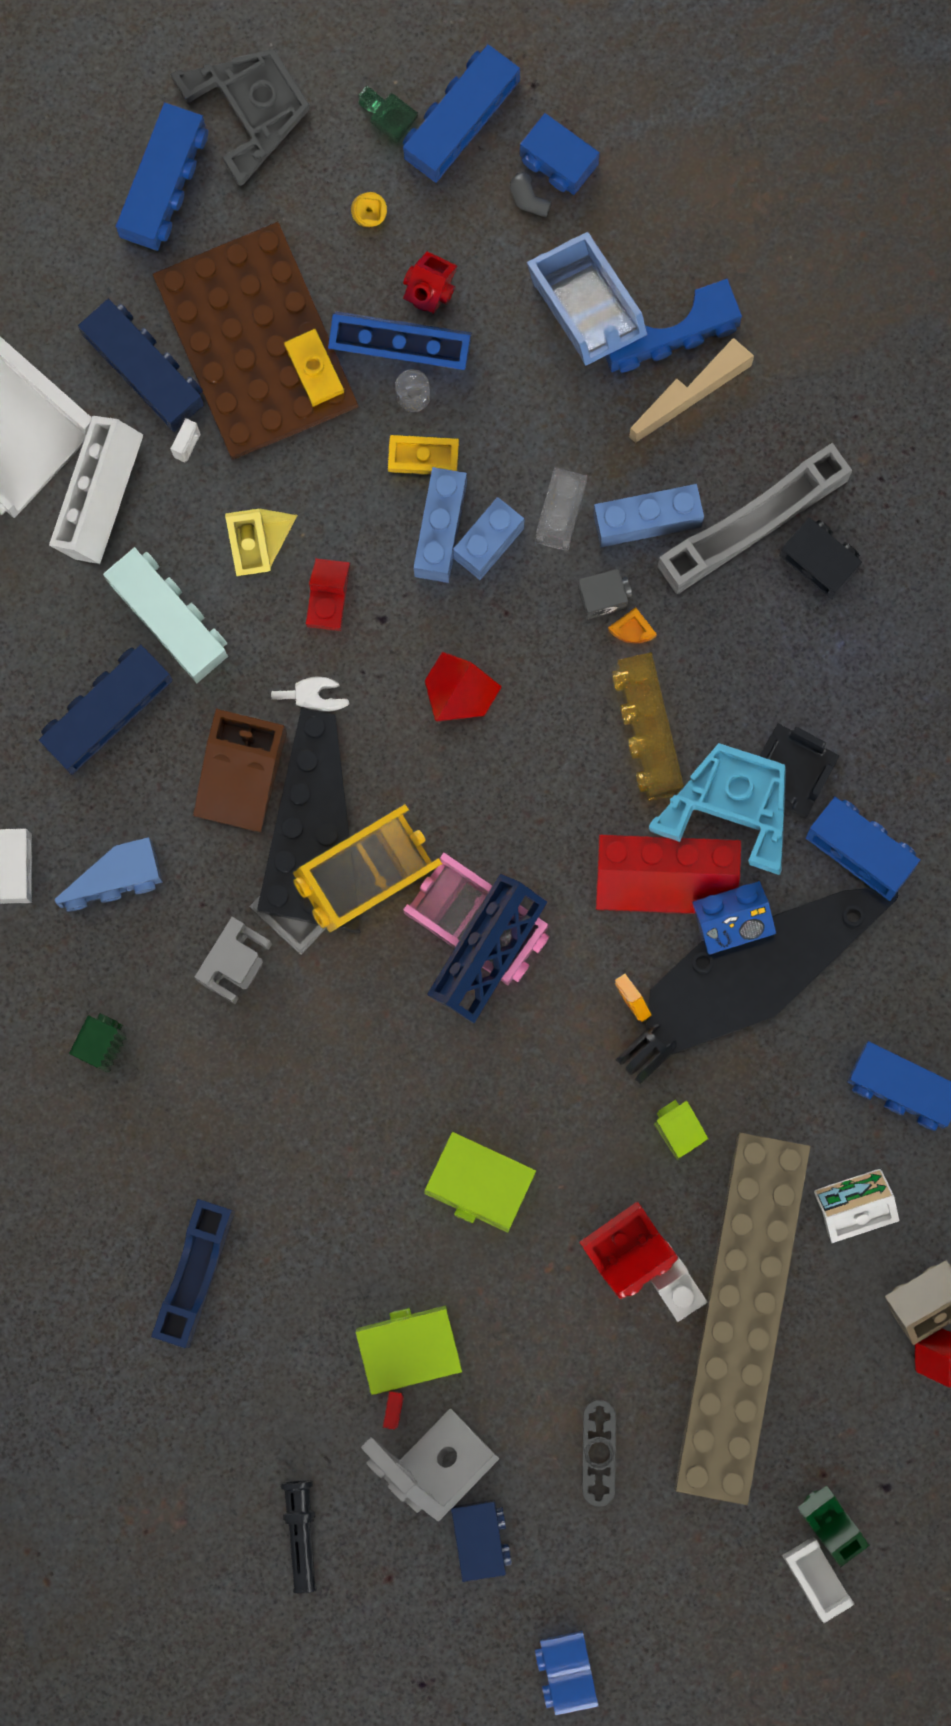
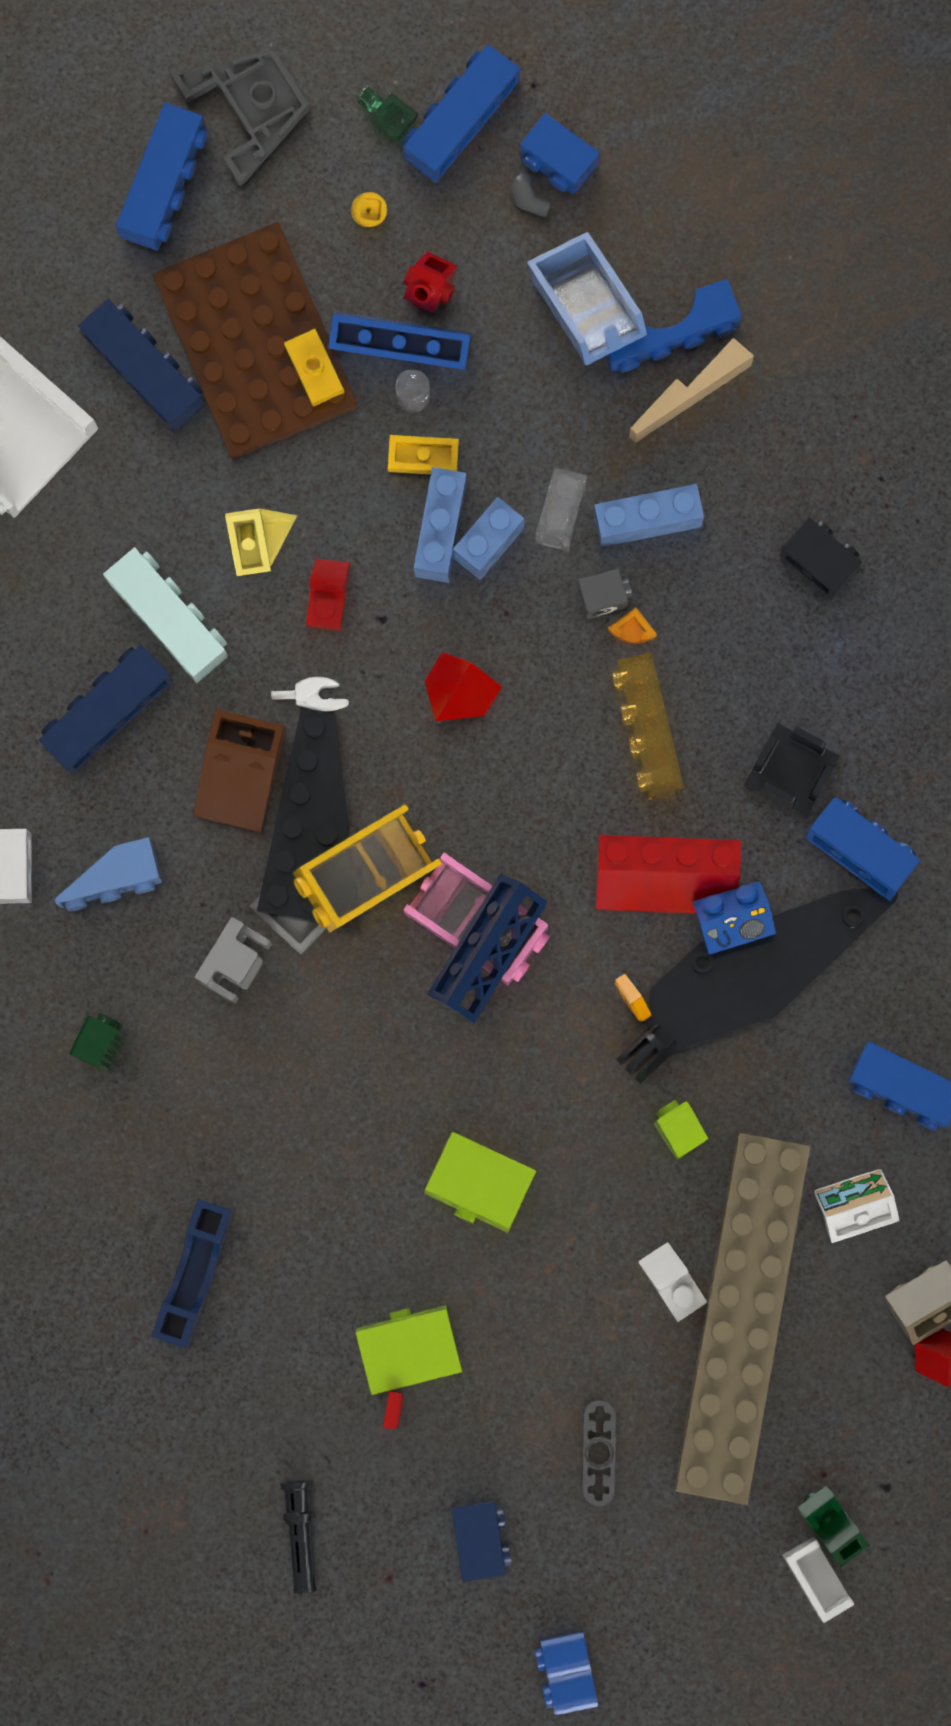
(96, 489): white brick -> none
(185, 440): white tile -> none
(420, 1474): light grey bracket -> none
(629, 1251): red bracket -> none
(736, 789): medium azure wing -> none
(779, 504): light grey arch -> none

